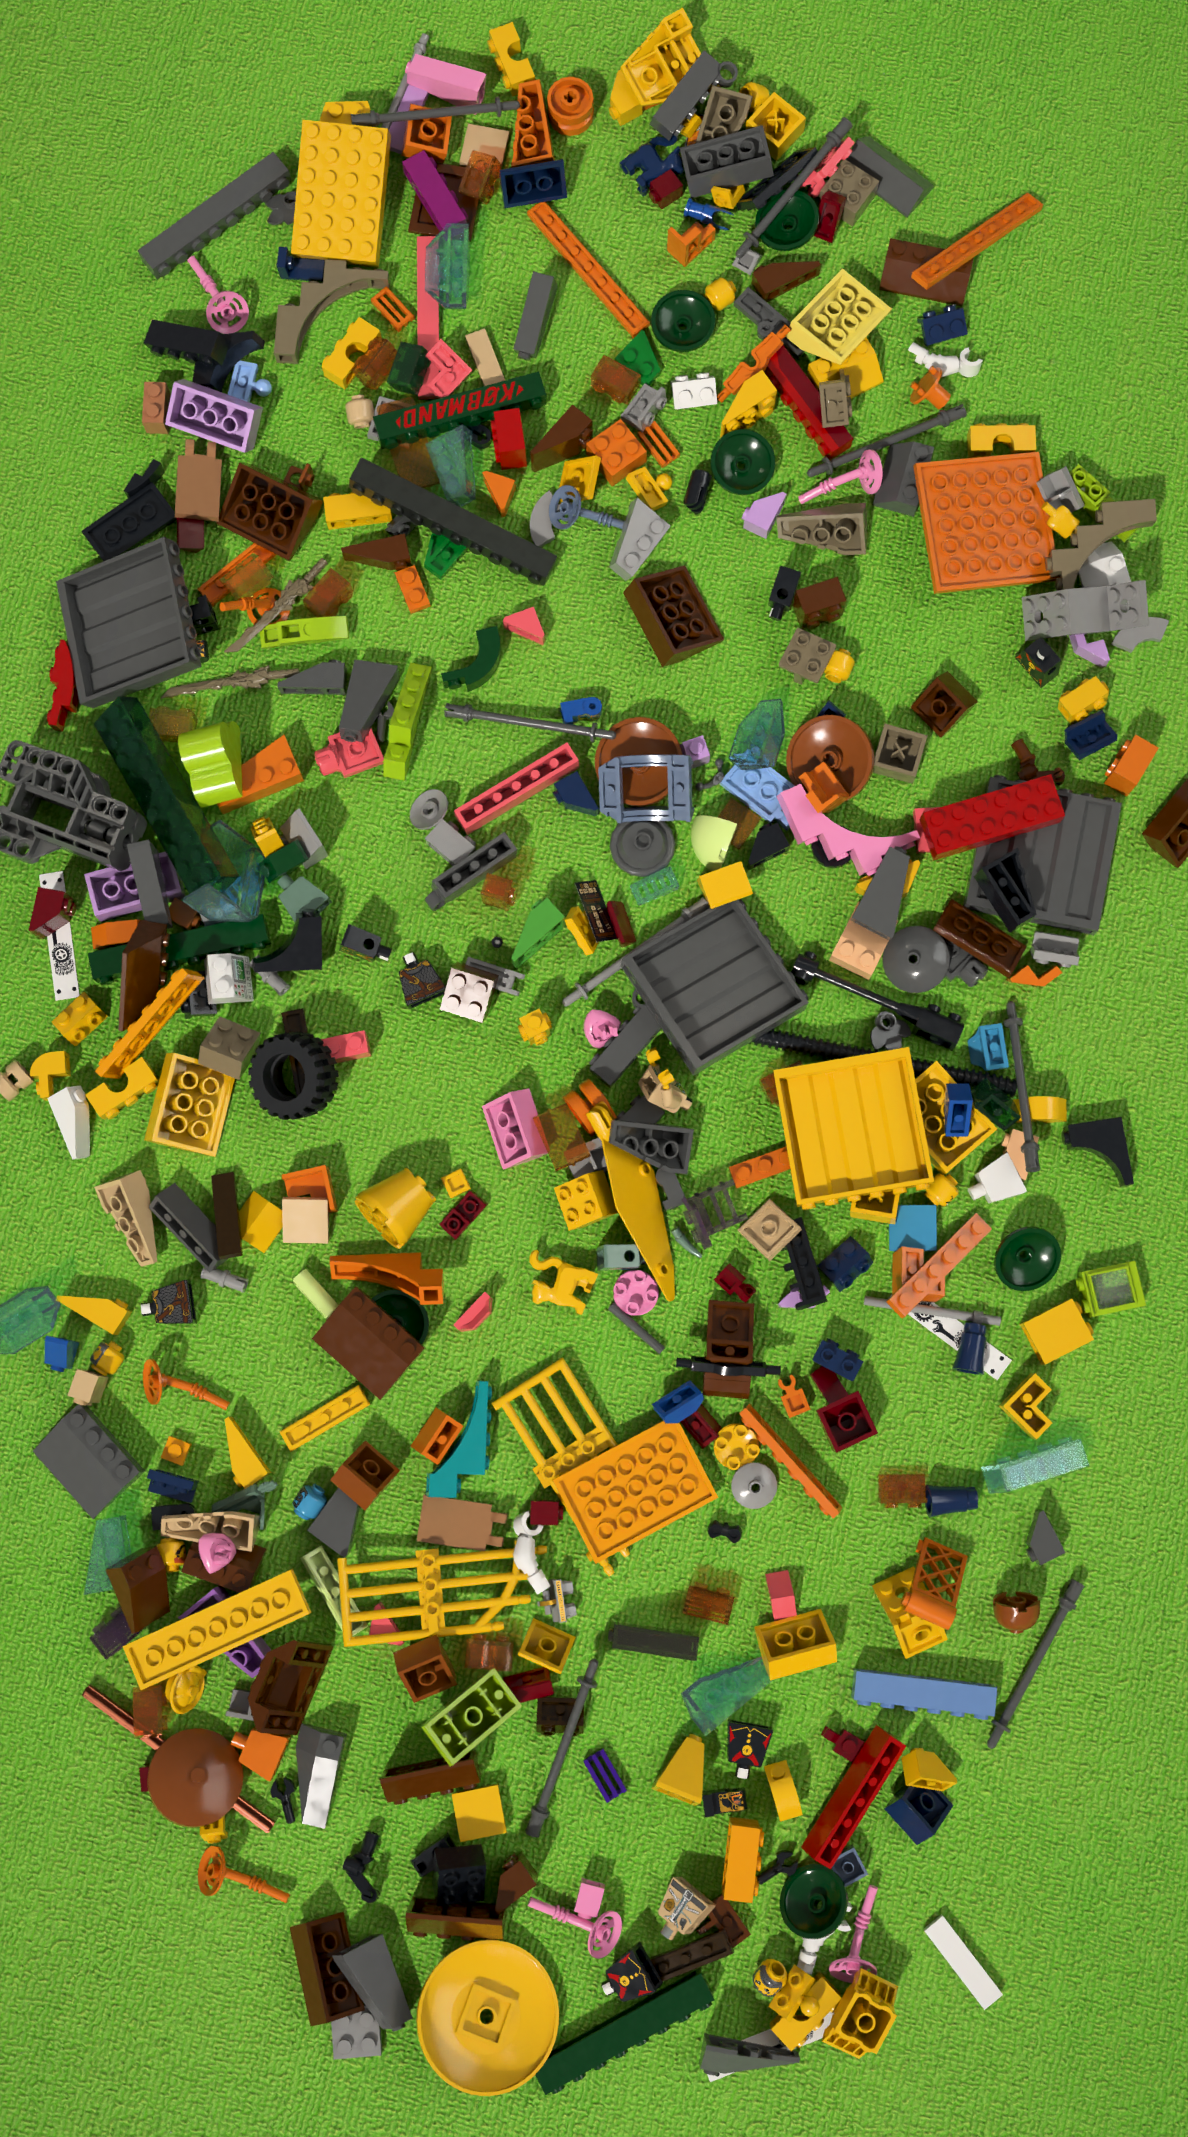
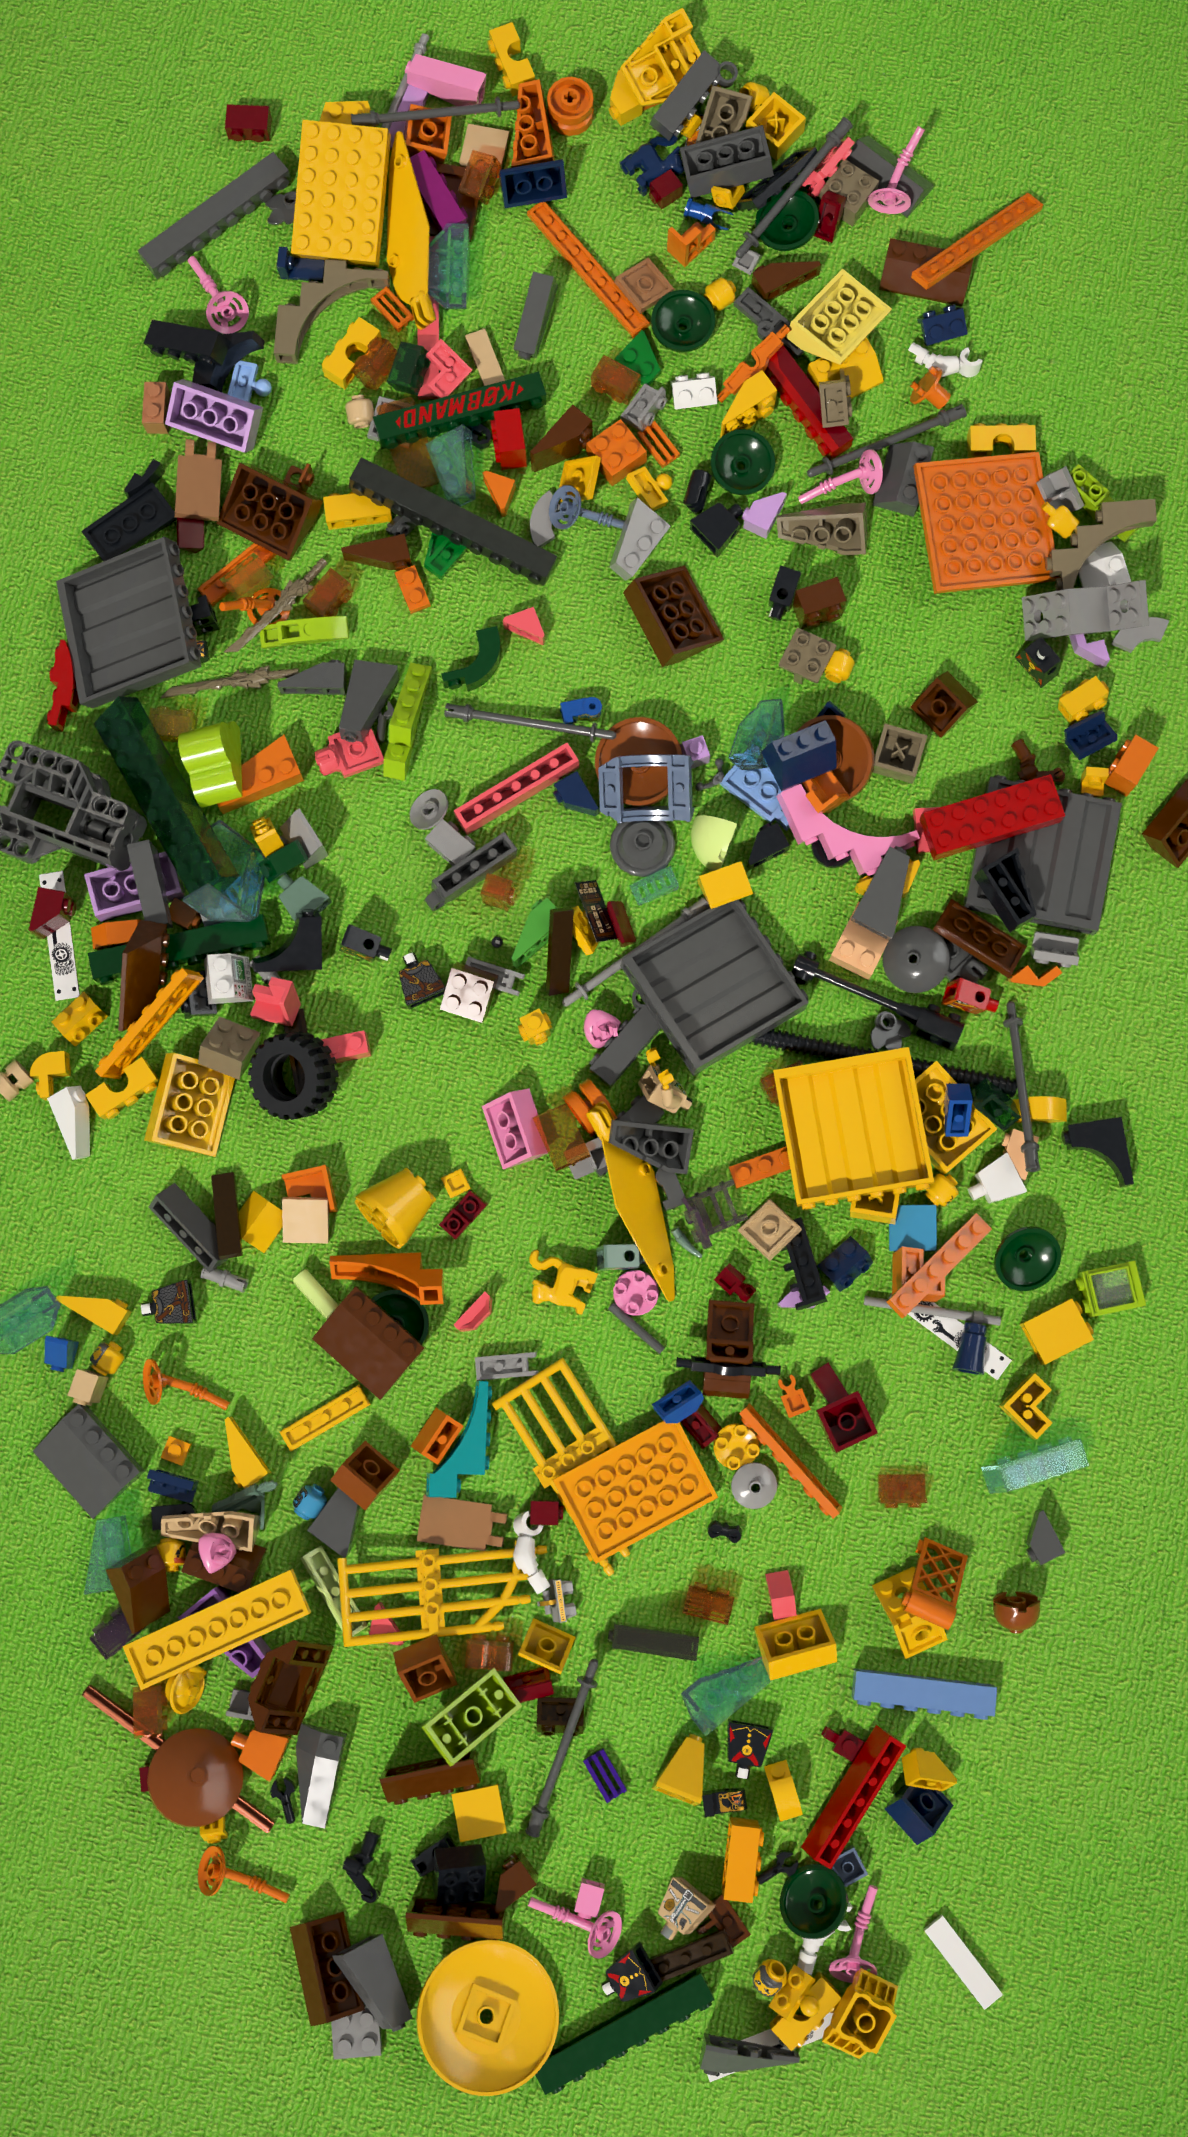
(129, 1203): tan wedge -> none
(248, 122): none -> dark red brick
(276, 1003): none -> coral panel
(408, 236): none -> yellow wing
(504, 1366): none -> light grey hinge
(559, 951): none -> dark brown tile
(585, 1200): yellow brick -> none
(643, 285): none -> medium nougat plate
(717, 526): none -> black torso
(745, 820): clear orange piece -> none
(802, 755): none -> dark blue slope
(841, 1362): dark blue bracket -> none
(891, 193): none -> bright pink dish
(949, 1499): dark blue plant -> none
(969, 997): none -> red torso
(988, 1048): dark azure slope -> none
(1066, 1604): dark grey bar -> none
(1093, 780): none -> yellow bracket

